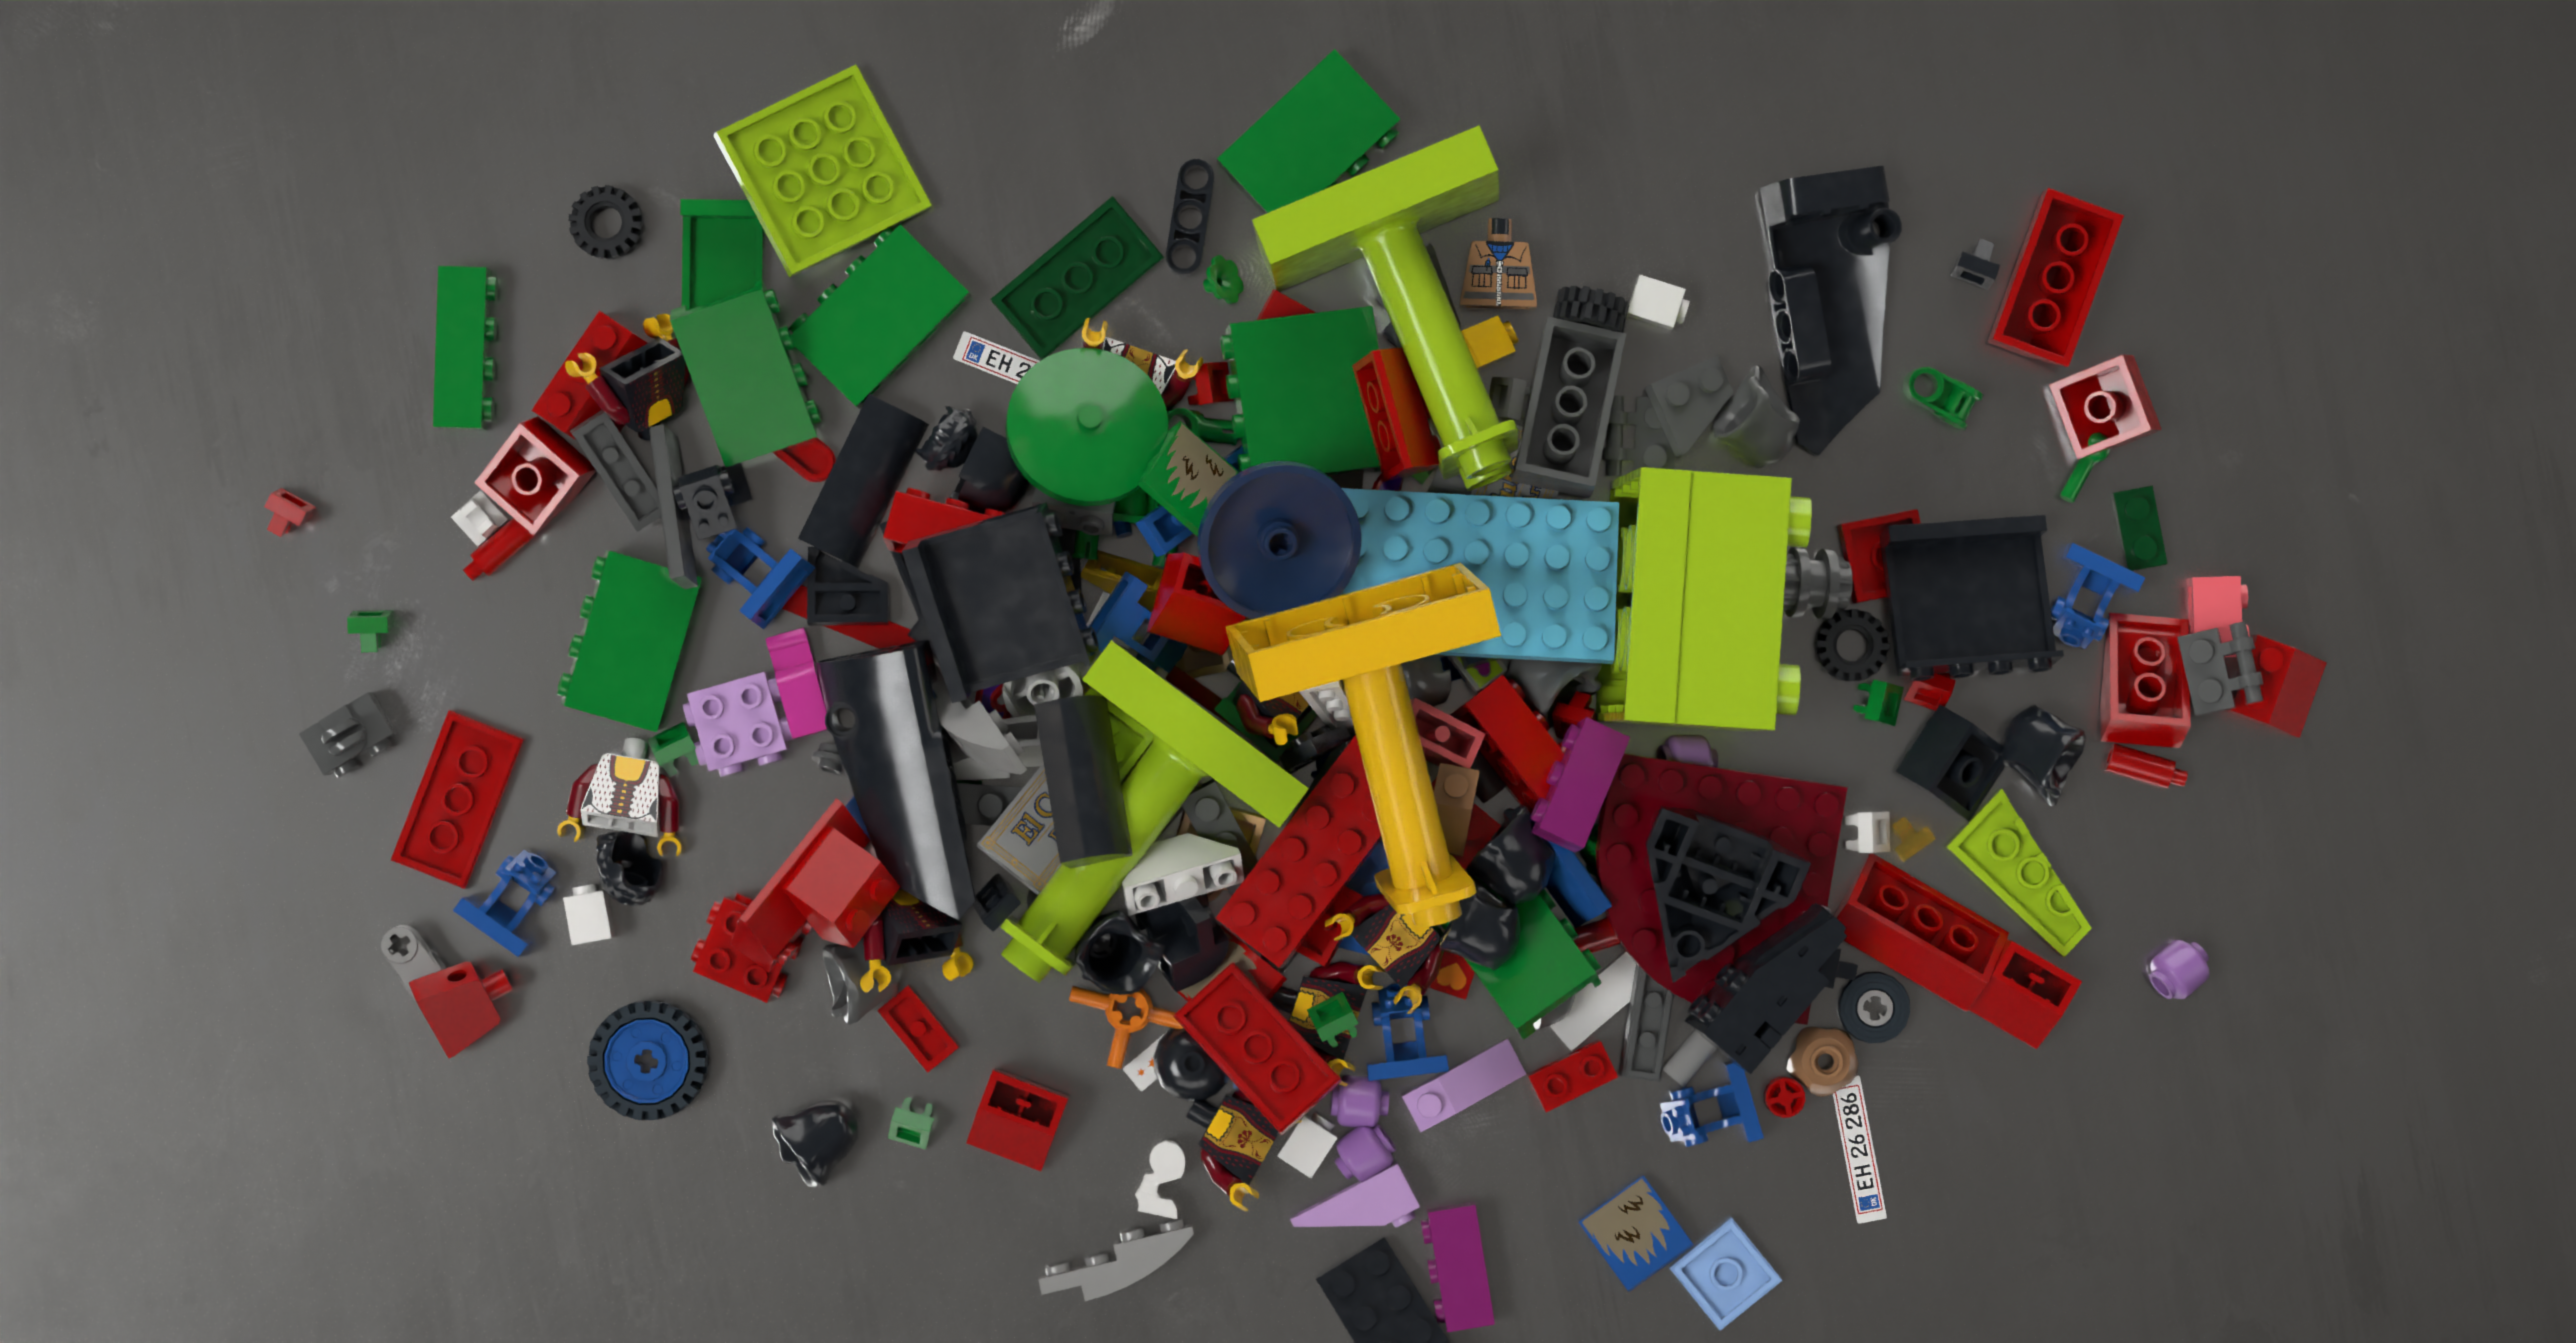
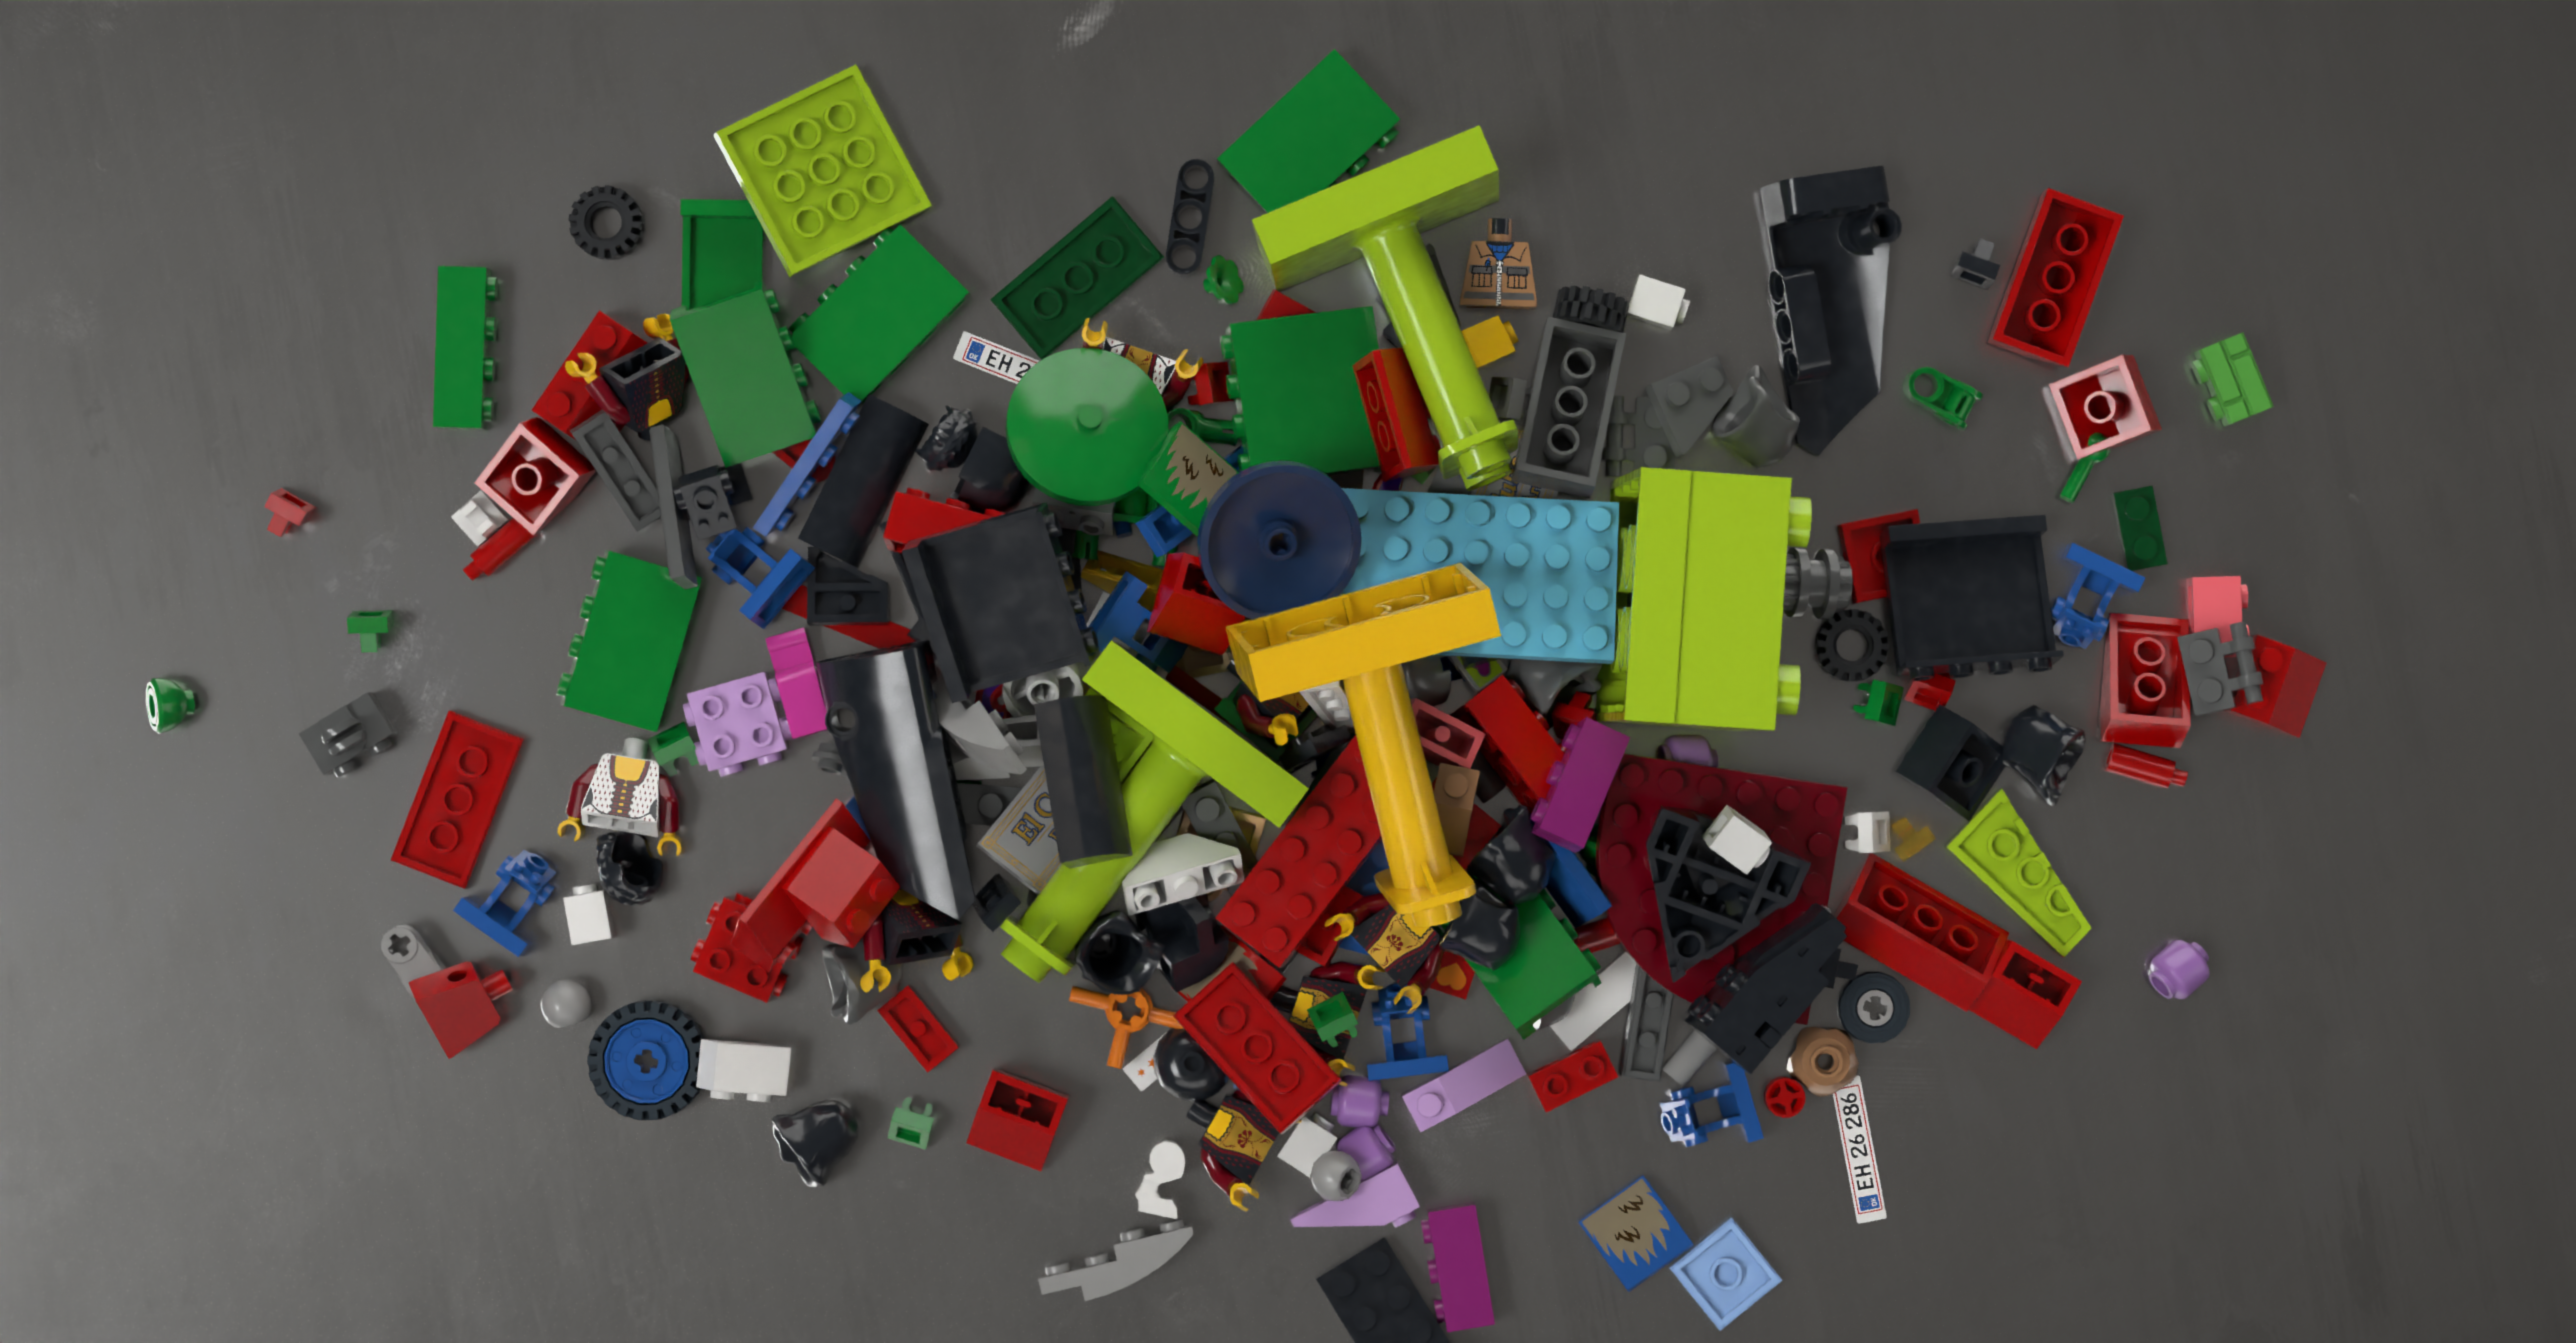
(167, 704): none -> green brick
(566, 1003): none -> light grey piece
(743, 1068): none -> white brick
(800, 479): none -> blue plate
(1335, 1176): none -> light grey piece
(1737, 840): none -> white brick
(2232, 380): none -> bright green brick

